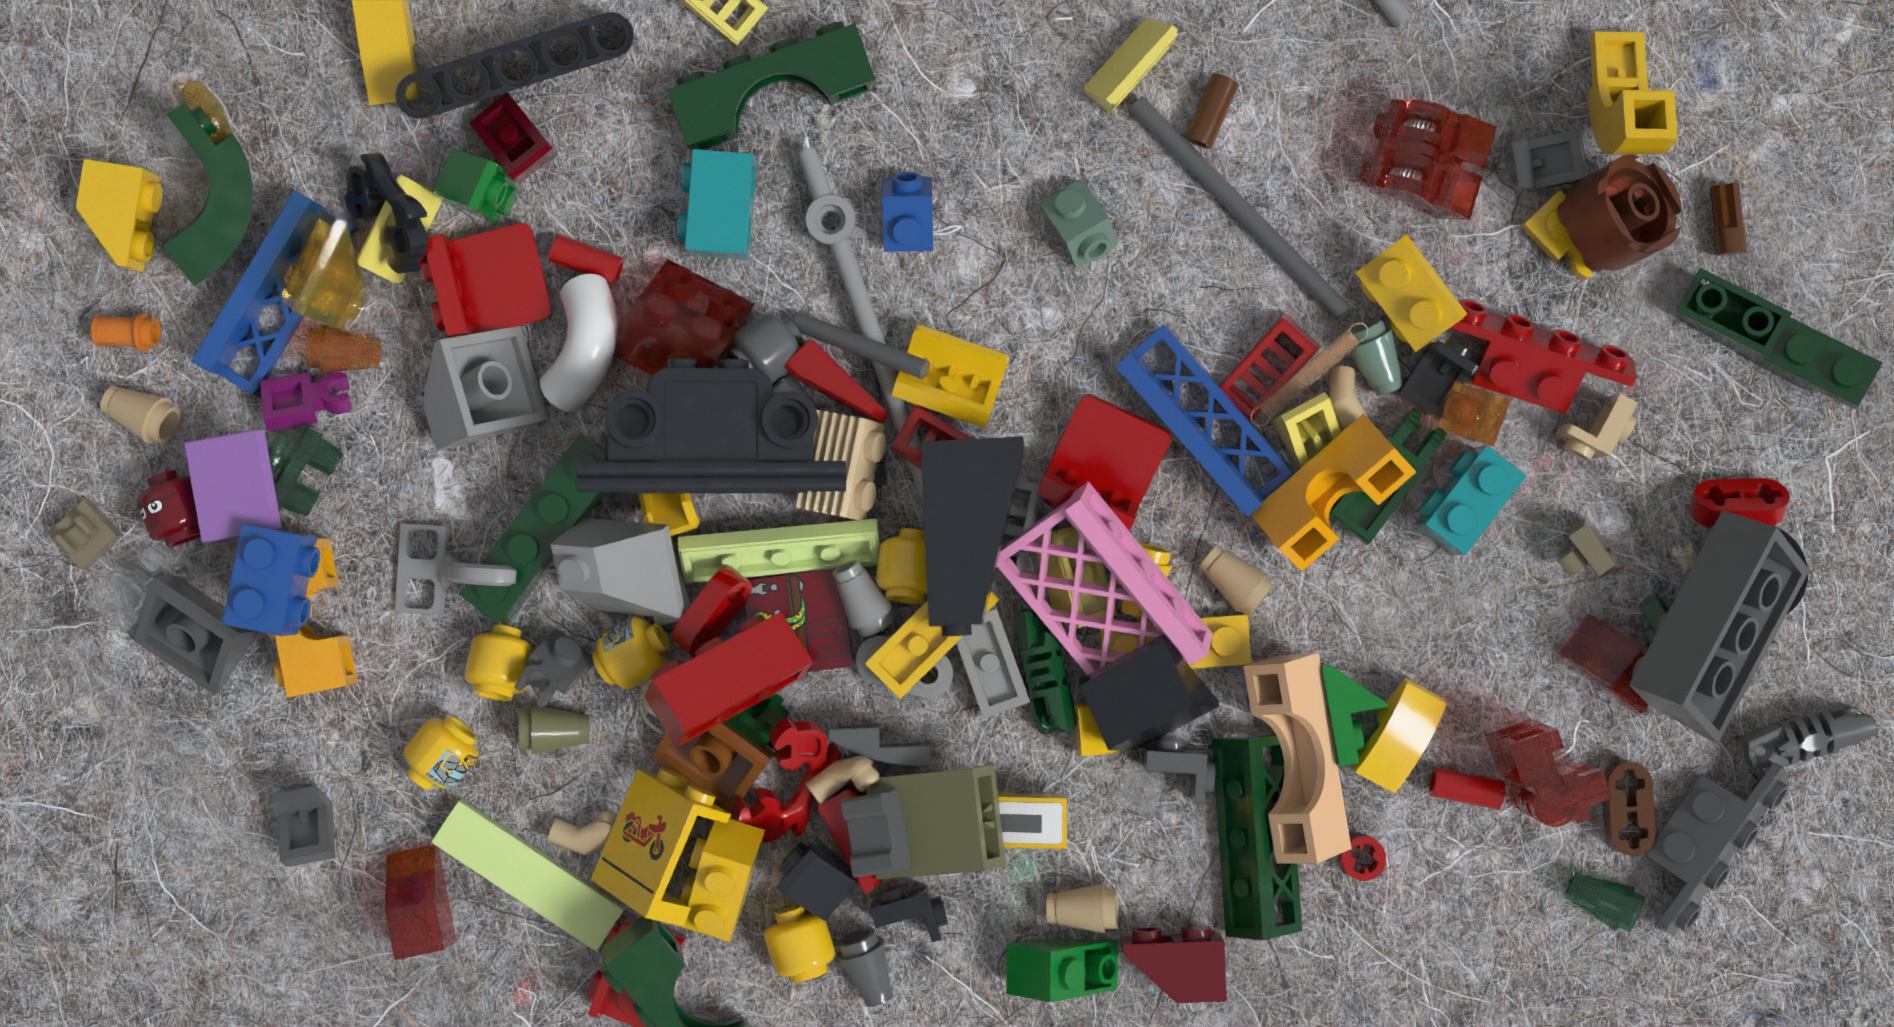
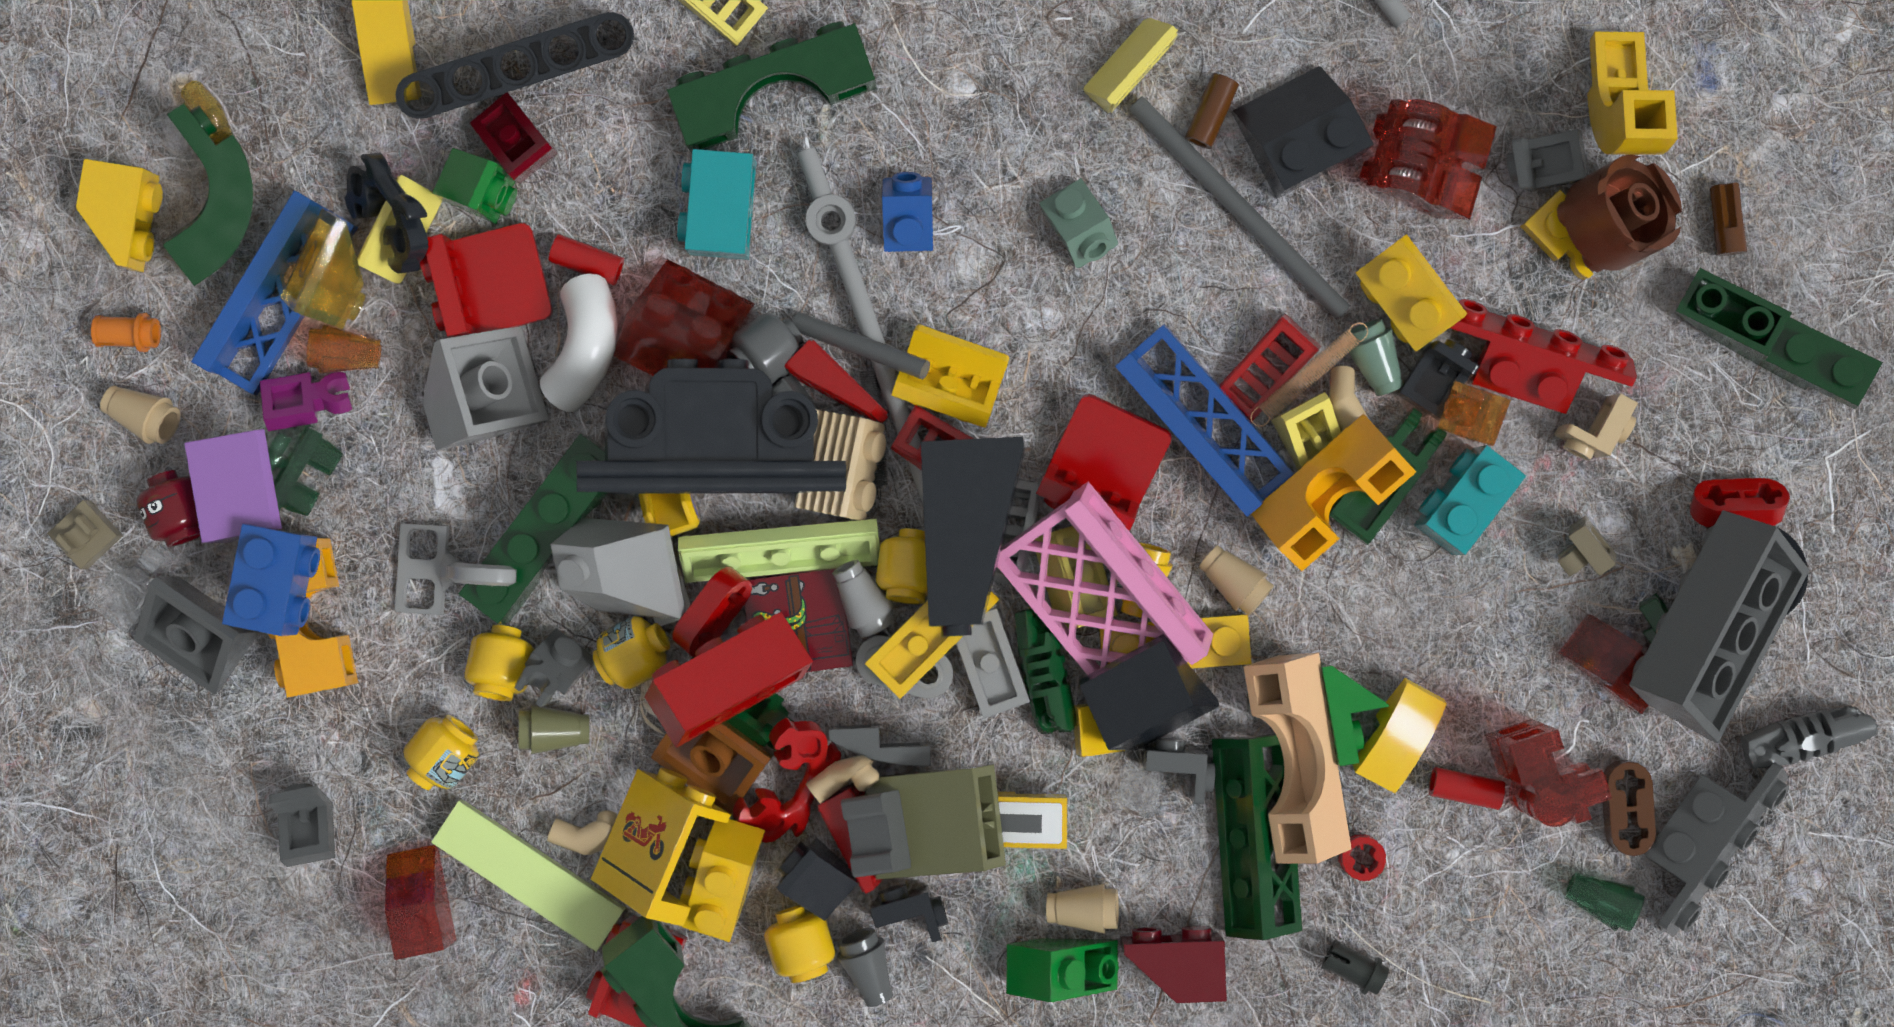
(1302, 130): none -> black slope
(1357, 968): none -> pearl dark grey pin

